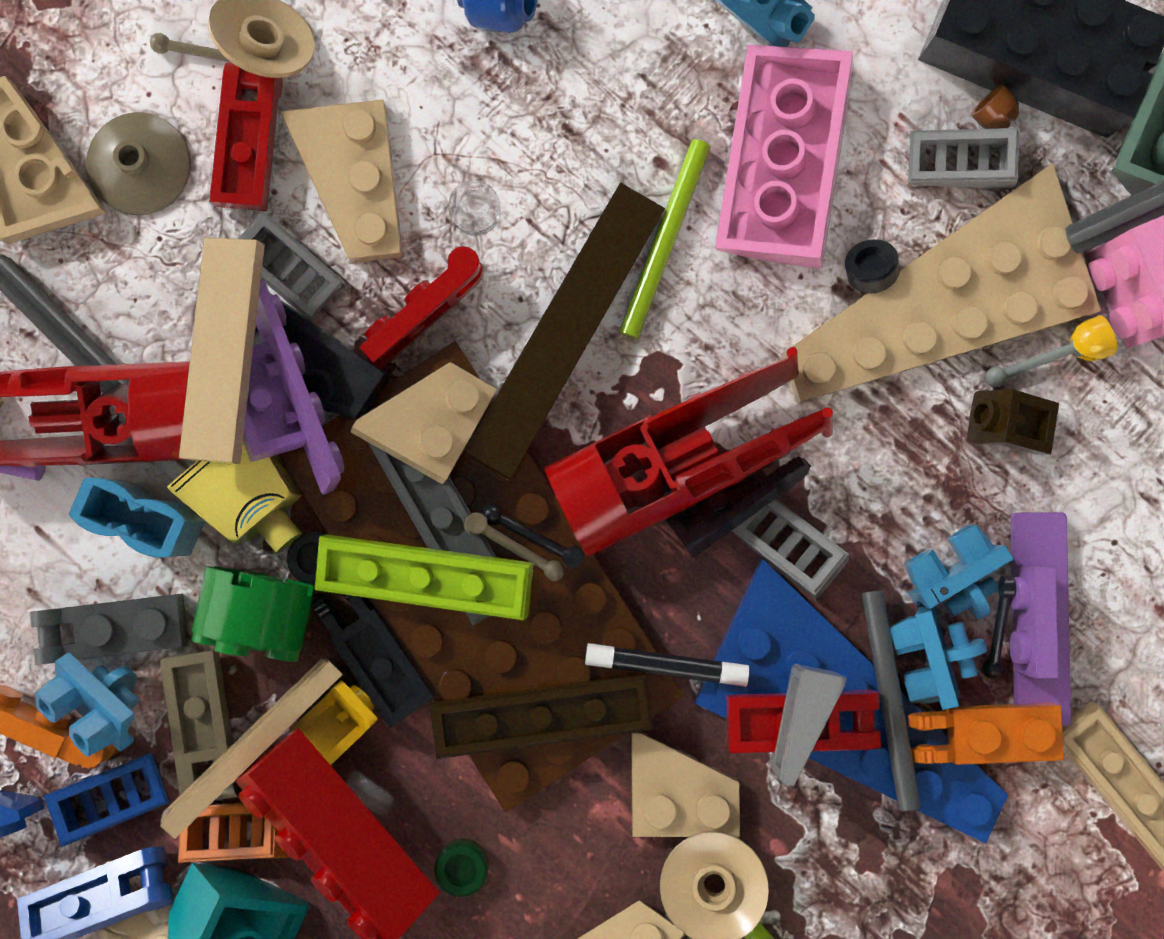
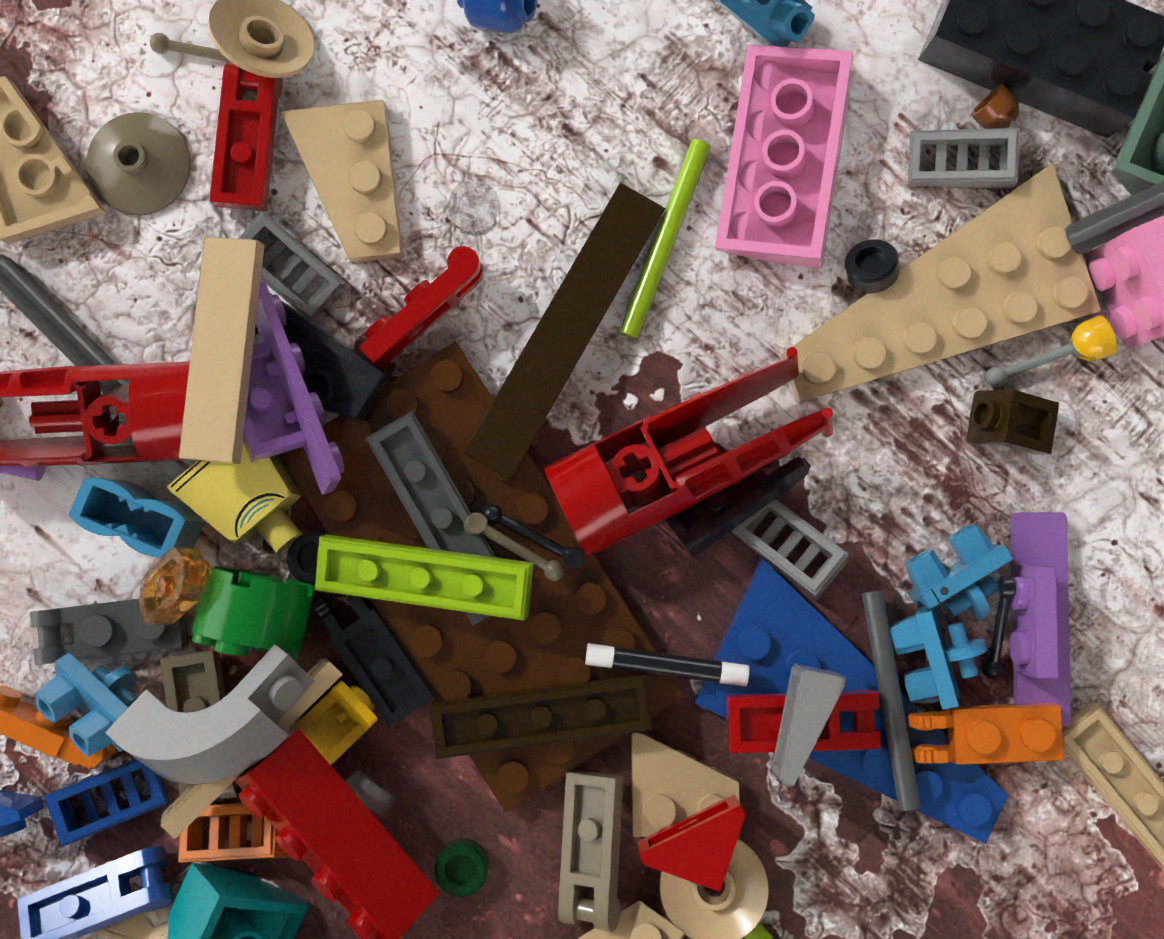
(173, 586): none -> clear orange plate
(220, 738): none -> light grey arch
(429, 420): tan wing -> none
(591, 849): none -> dark tan plate
(698, 845): none -> red slope

